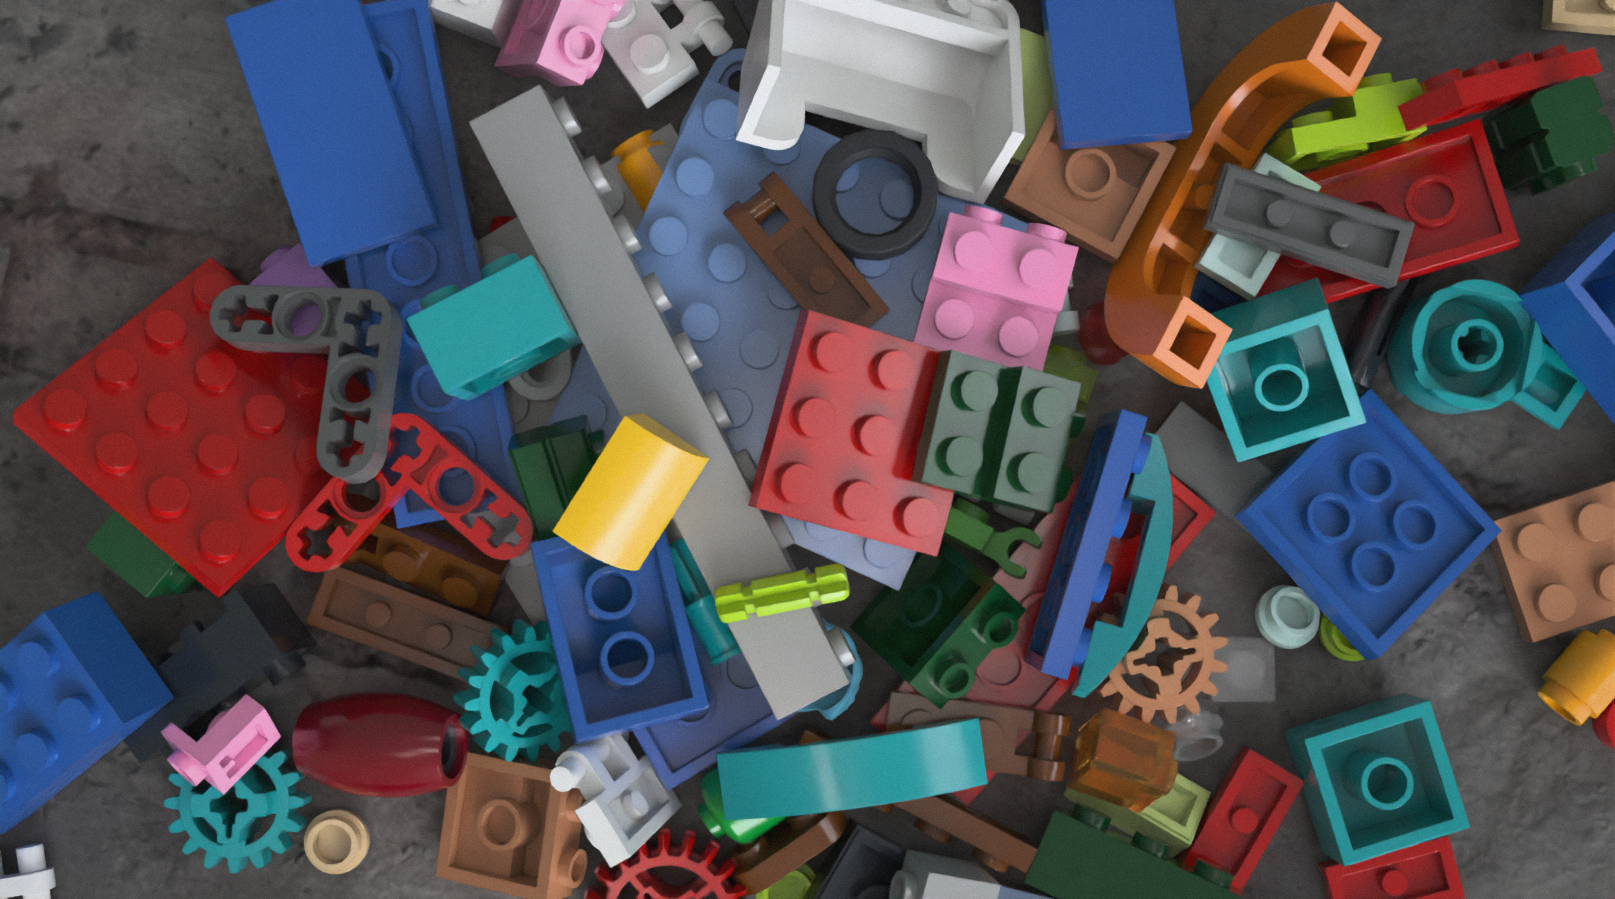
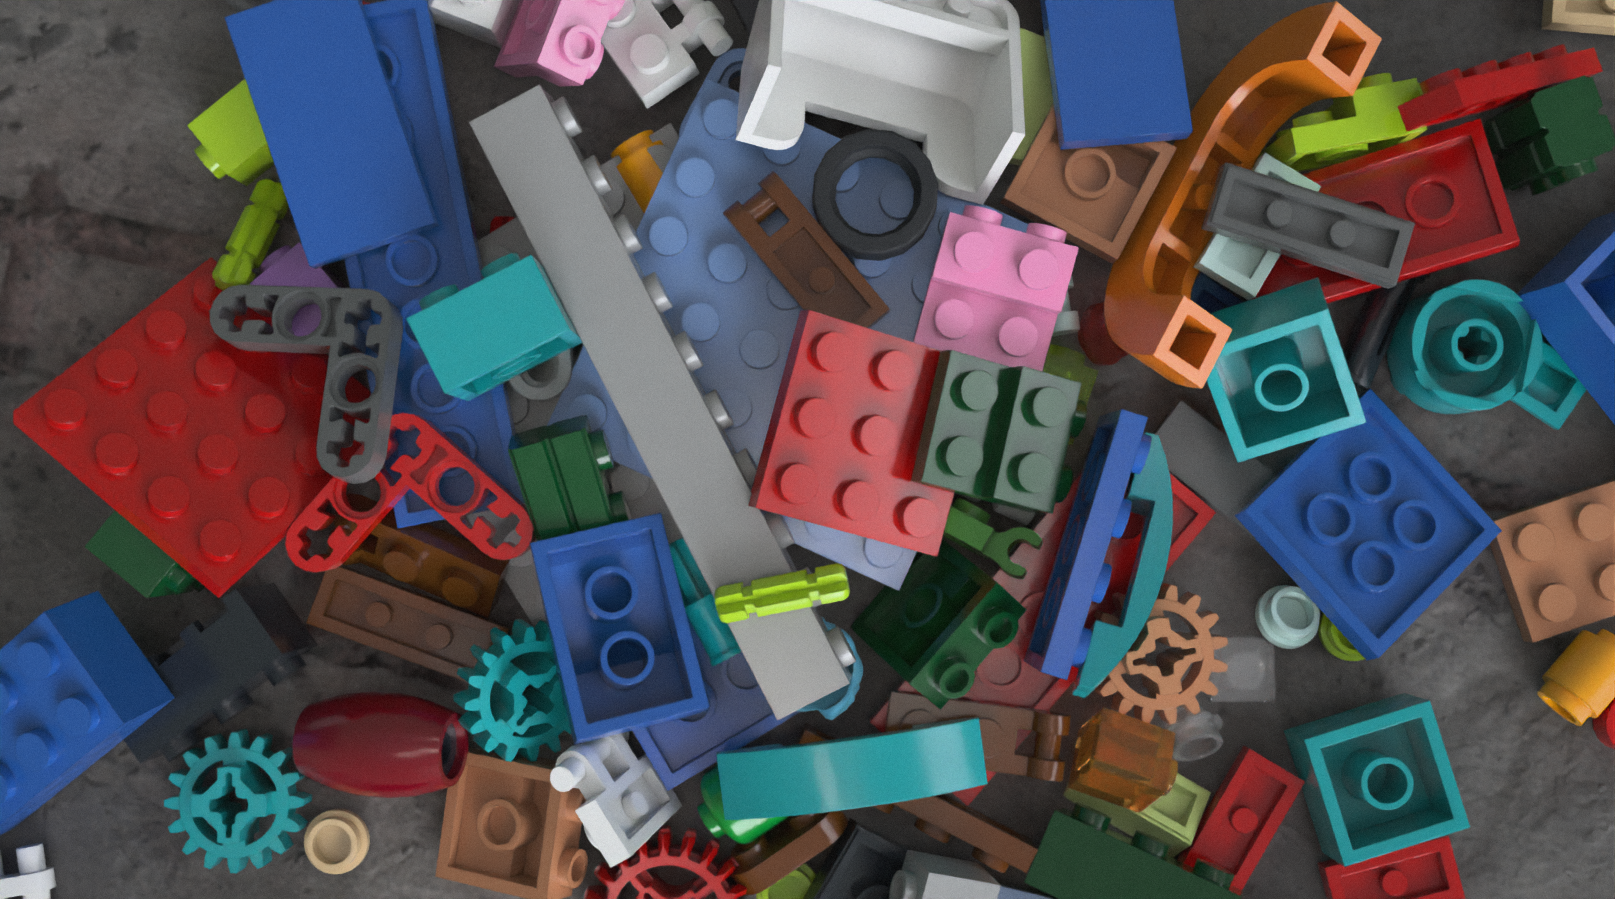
(227, 749): bright pink bracket -> none
(232, 137): none -> lime brick
(251, 235): none -> lime axle
(631, 493): yellow brick -> none

